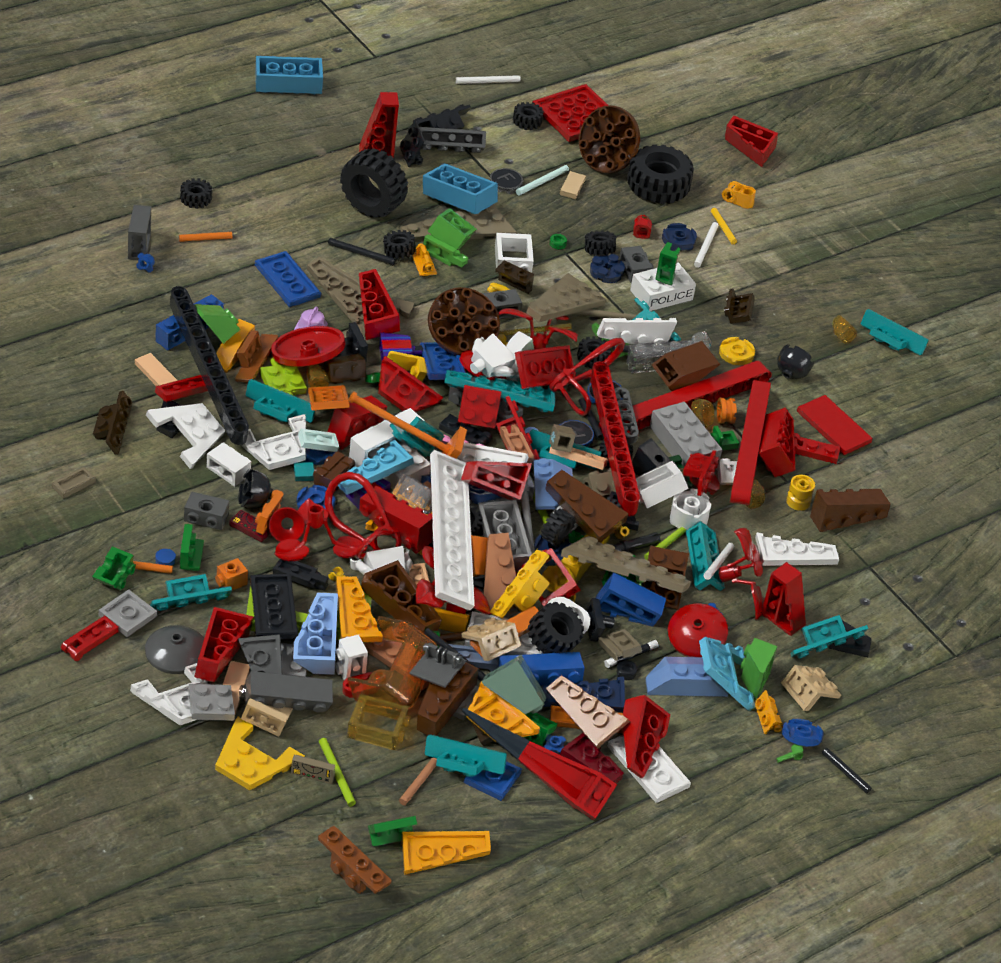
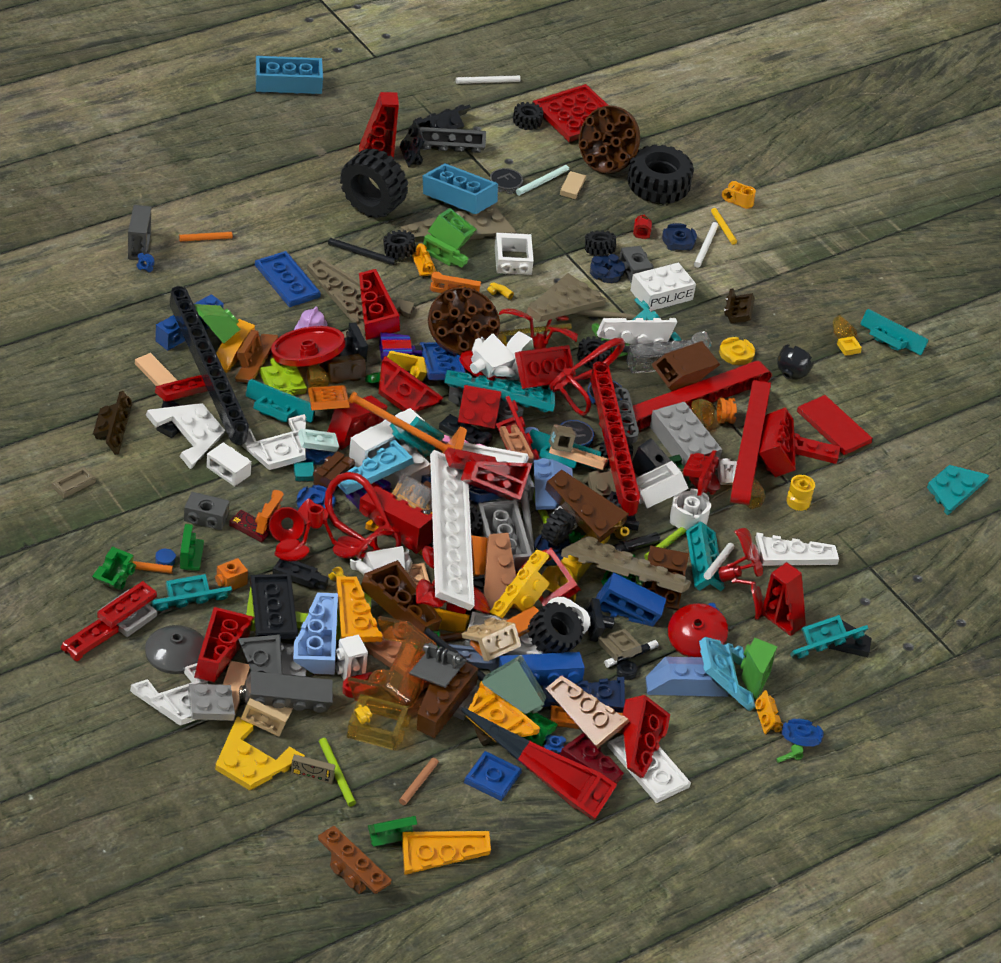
(127, 604): none -> red plate
(196, 193): black tyre -> none
(255, 490): black cylinder -> none
(363, 714): none -> yellow plate
(451, 282): none -> orange plate
(458, 458): none -> red plate
(464, 757): teal bracket -> none
(504, 300): dark grey brick -> none
(515, 276): dark brown bracket -> none
(558, 241): green tile -> none
(597, 430): black bar -> none
(667, 264): green hinge -> none
(726, 440): green bracket -> none
(751, 139): red wedge -> none
(808, 684): tan bracket -> none
(846, 770): black bar -> none
(848, 508): reddish brown wedge -> none
(849, 346): none -> yellow plate
(955, 485): none -> teal wing

